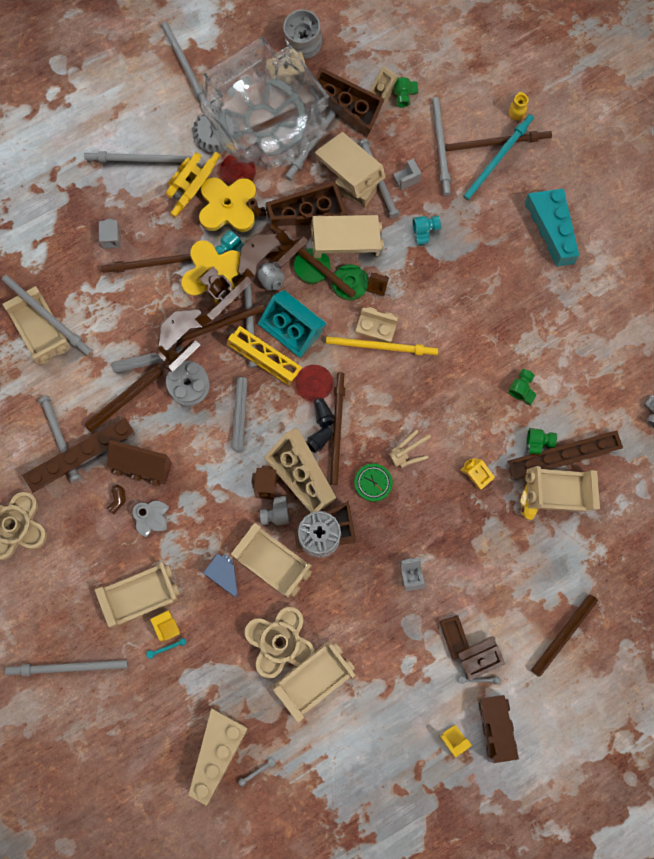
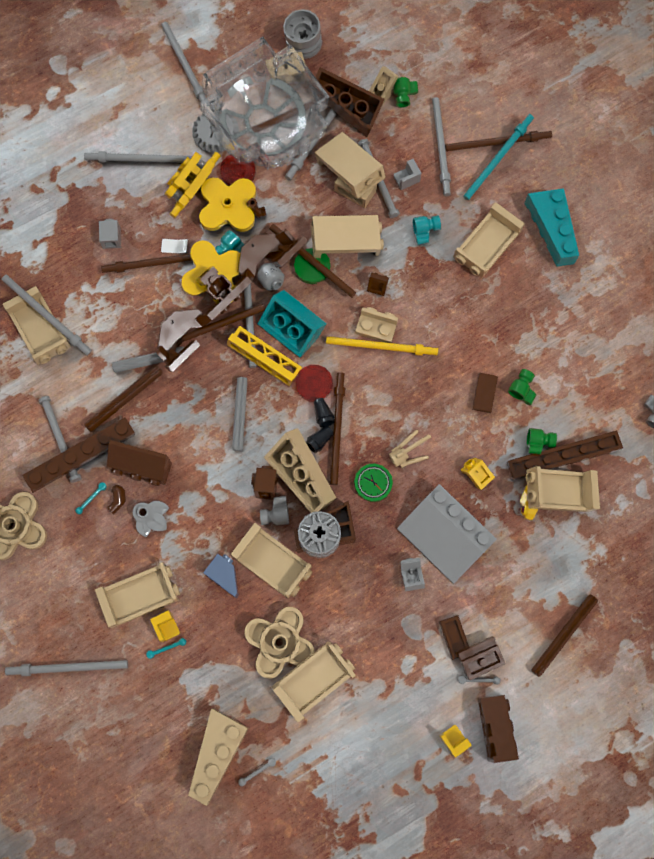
(102, 486): none -> teal hinge
(174, 246): none -> white sticker
(195, 391): light grey wheel -> none
(302, 206): reddish brown wedge -> none
(354, 278): green tile -> none
(446, 534): none -> light grey slope
(485, 392): none -> reddish brown tile
(489, 240): none -> tan panel
(518, 107): yellow piece -> none

